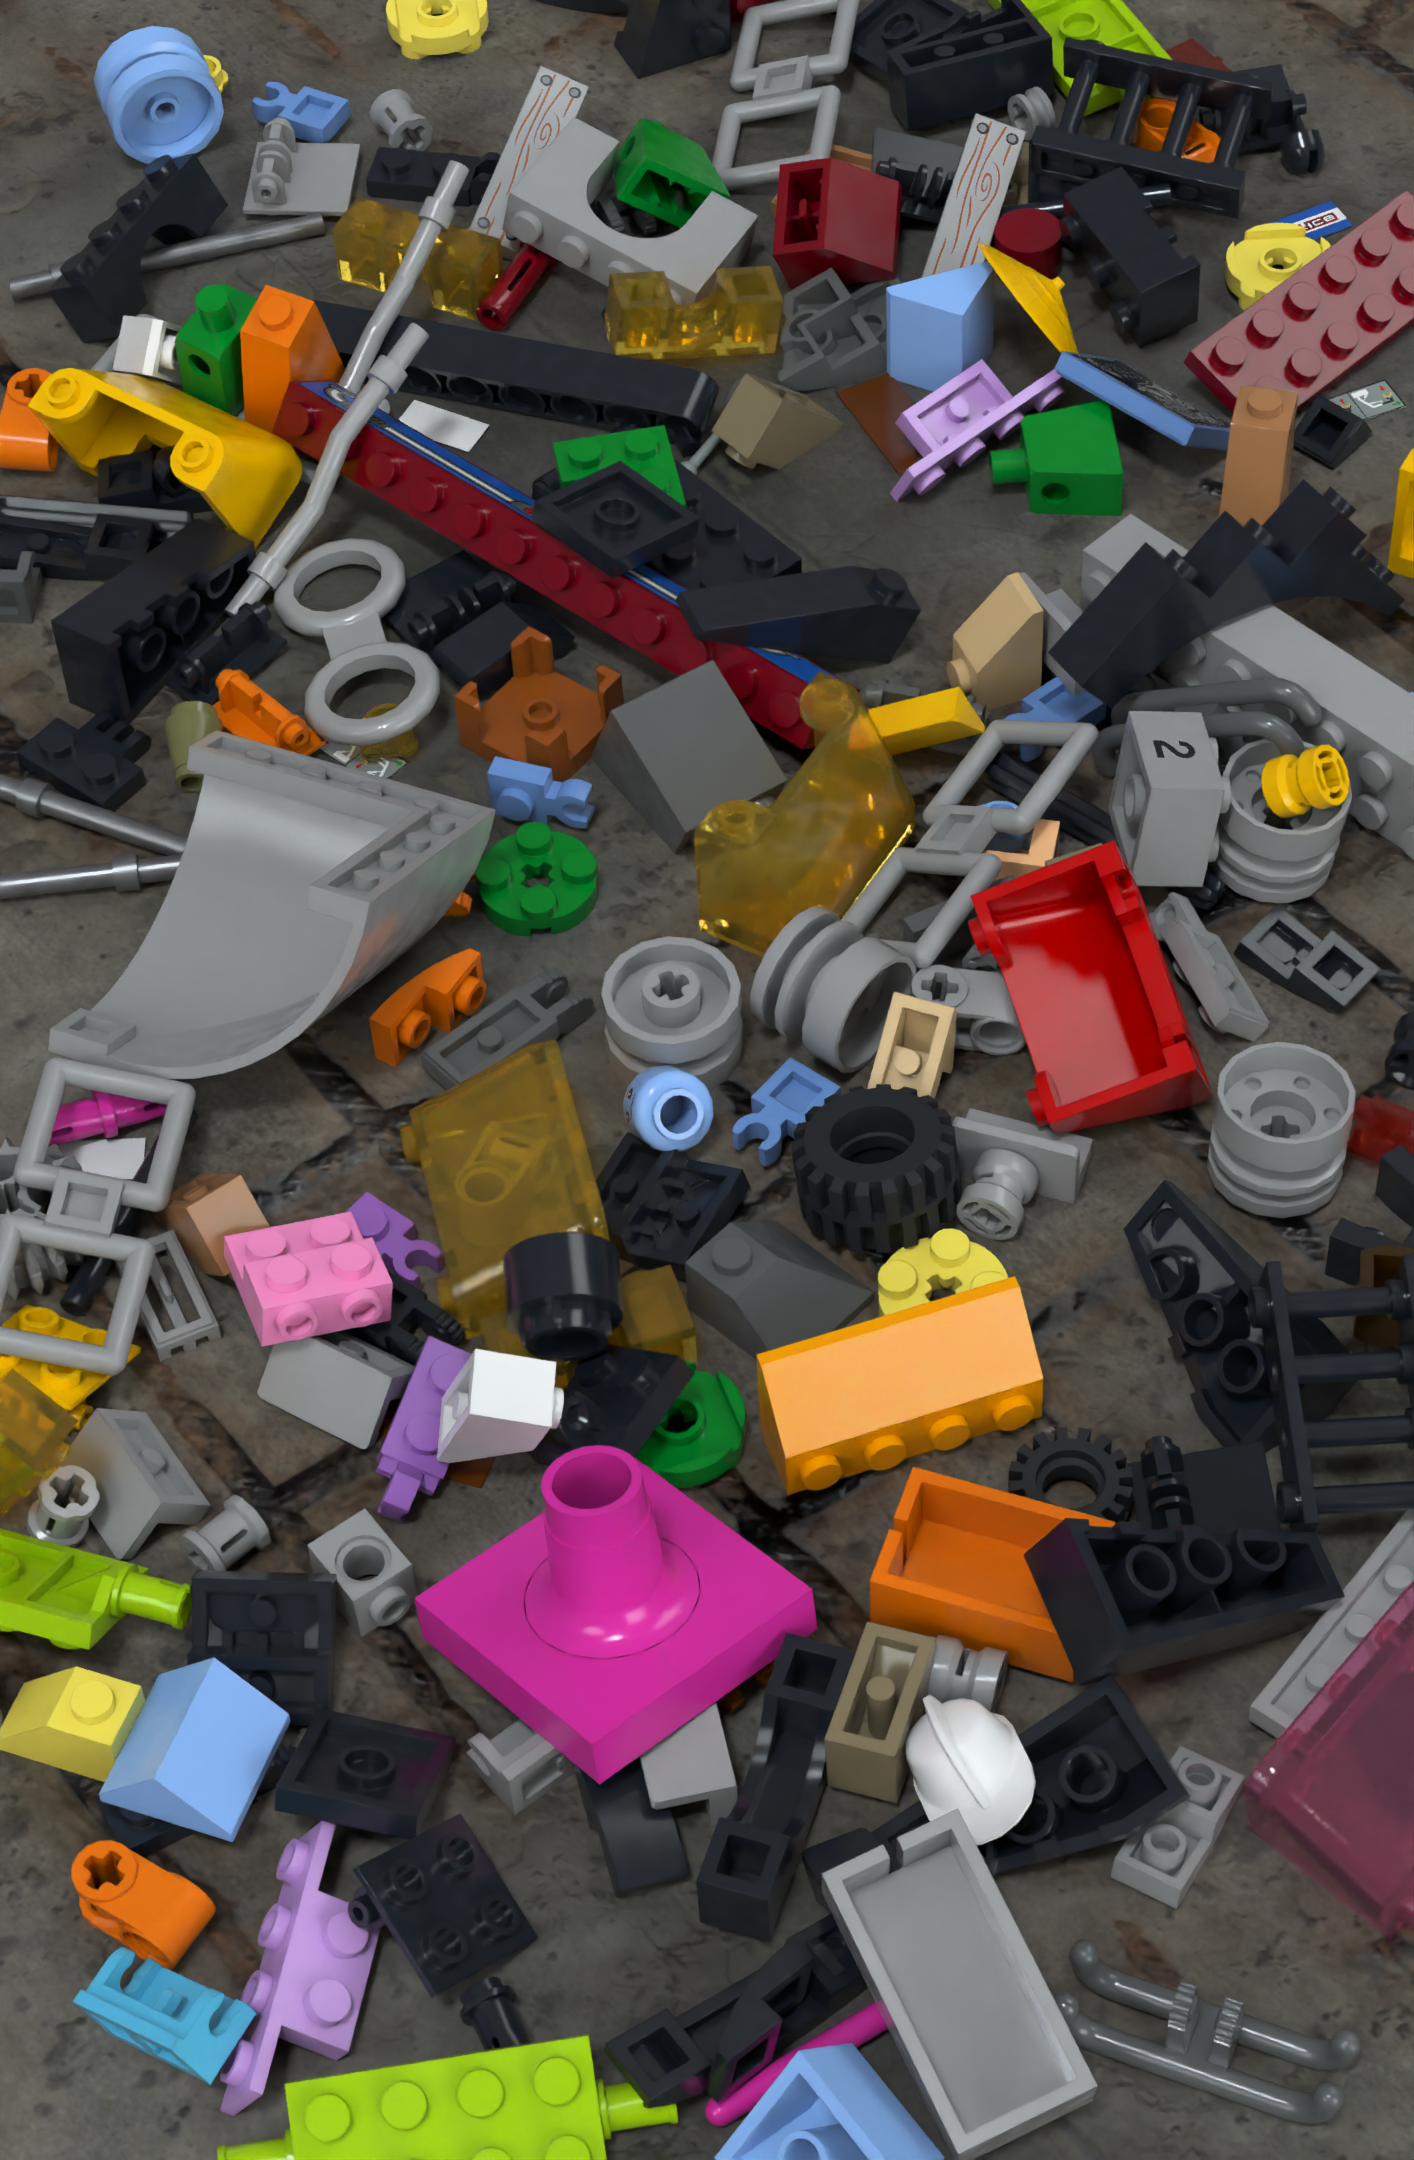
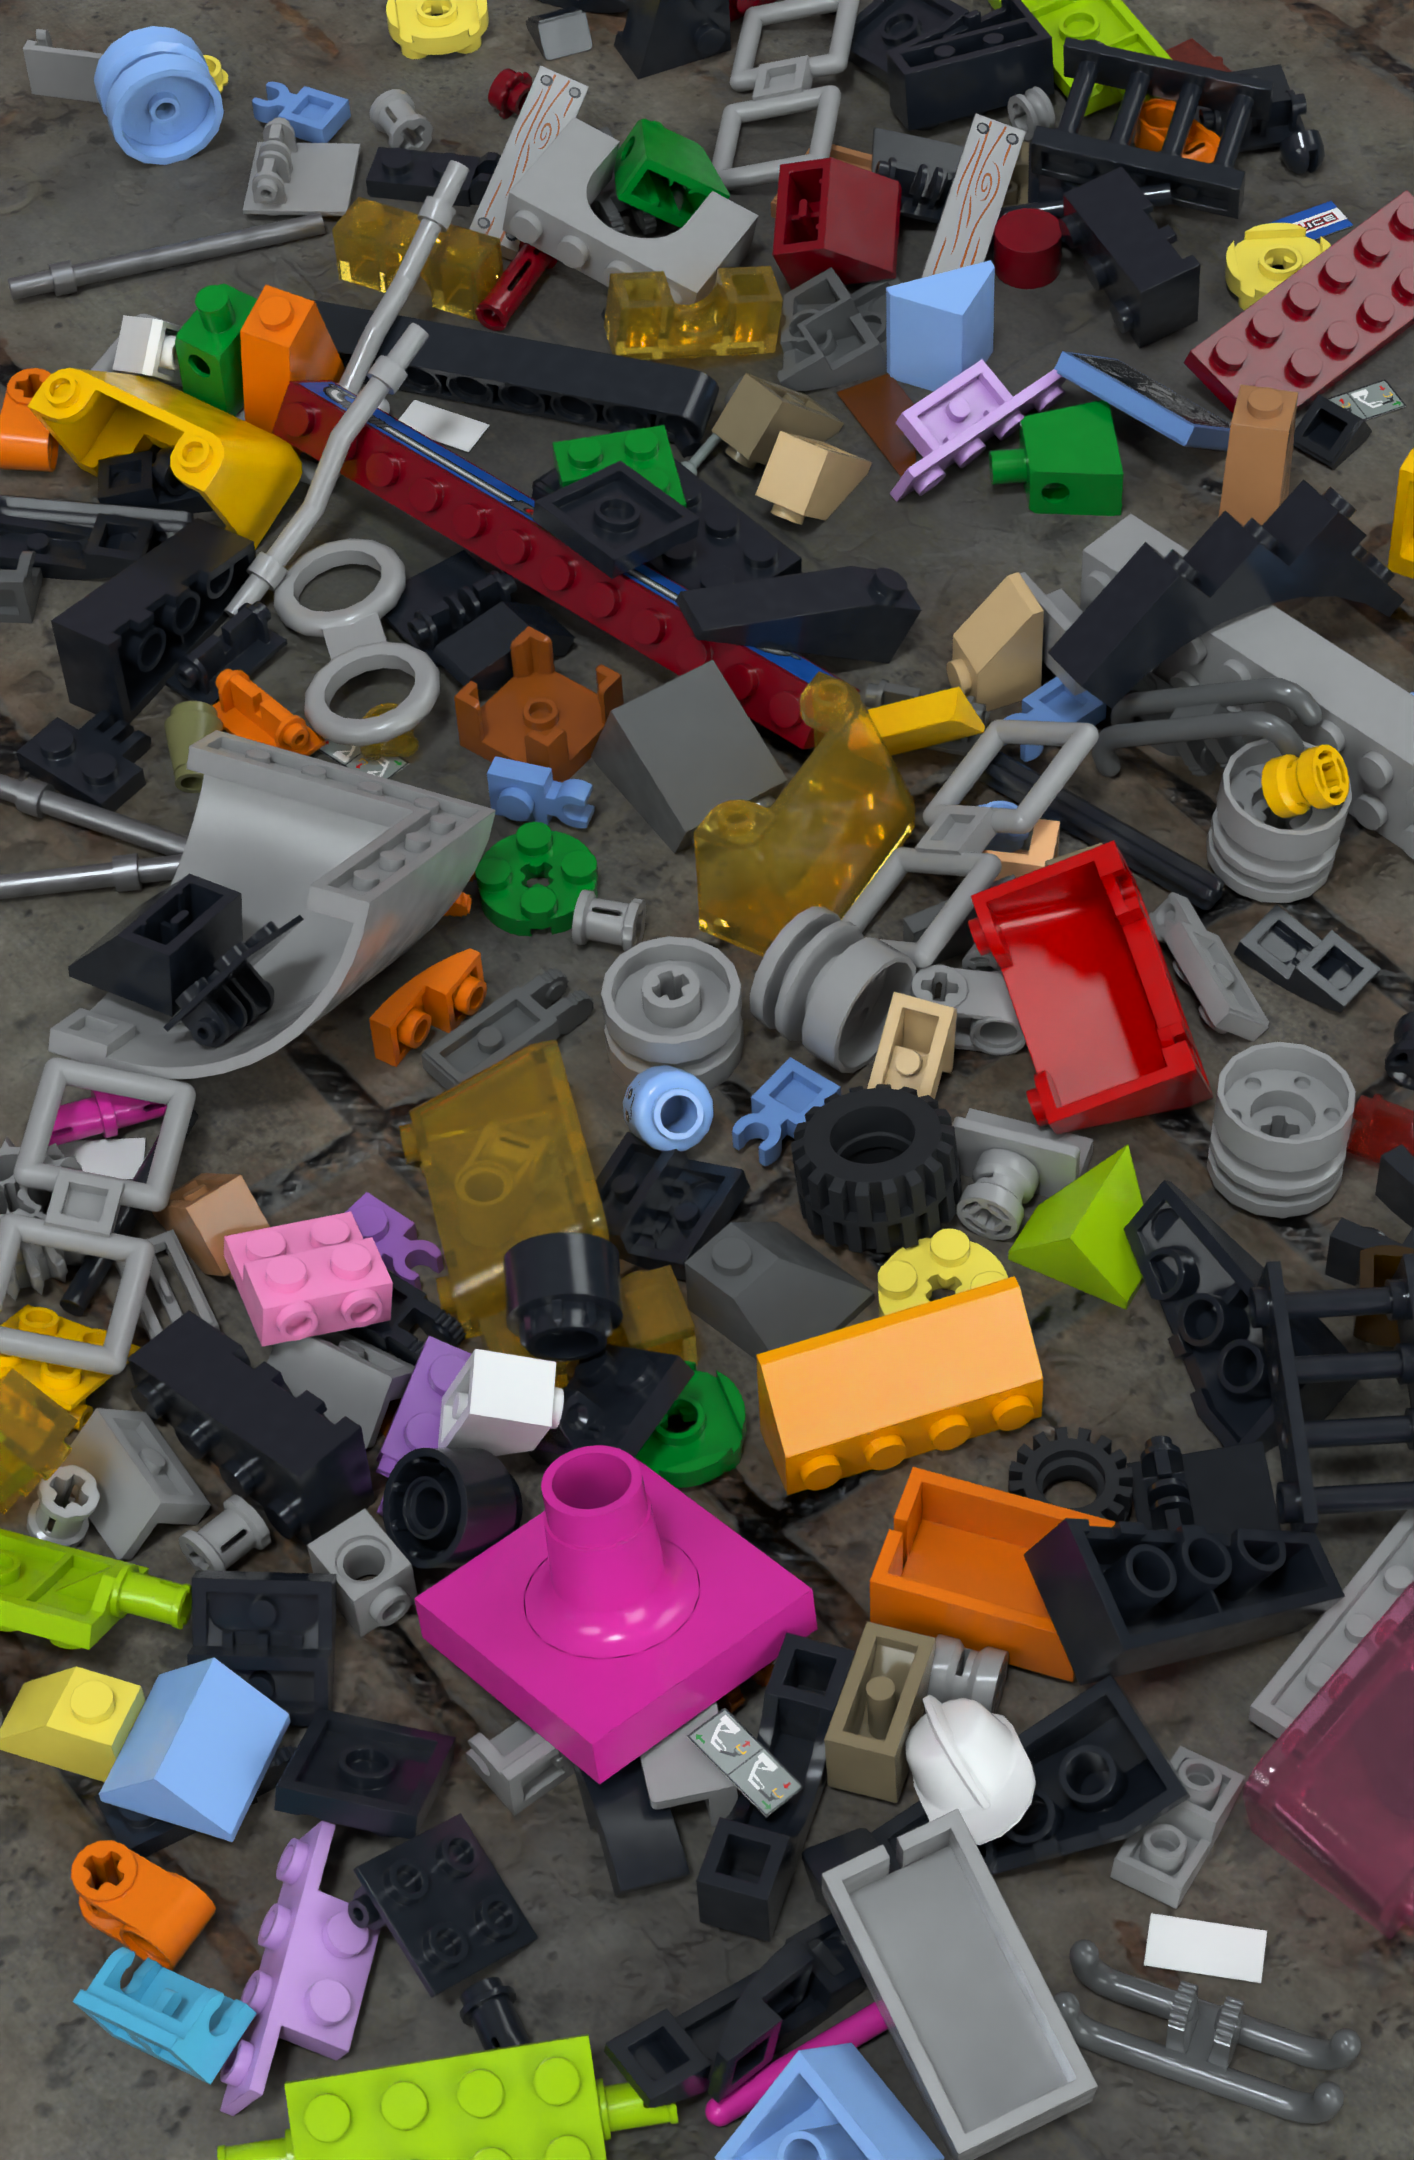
(59, 70): none -> light grey hinge
(104, 279): black arch -> none
(165, 944): none -> black slope
(233, 992): none -> black hinge
(254, 1428): none -> black wedge
(449, 1505): none -> black piece
(509, 92): none -> dark red plate
(560, 32): none -> slope
(608, 921): none -> light grey bush
(745, 1762): none -> light grey sticker
(809, 477): none -> tan slope
(1037, 296): yellow hat -> none
(1081, 1233): none -> lime slope
(1168, 798): light grey brick -> none
(1205, 1948): none -> white sticker

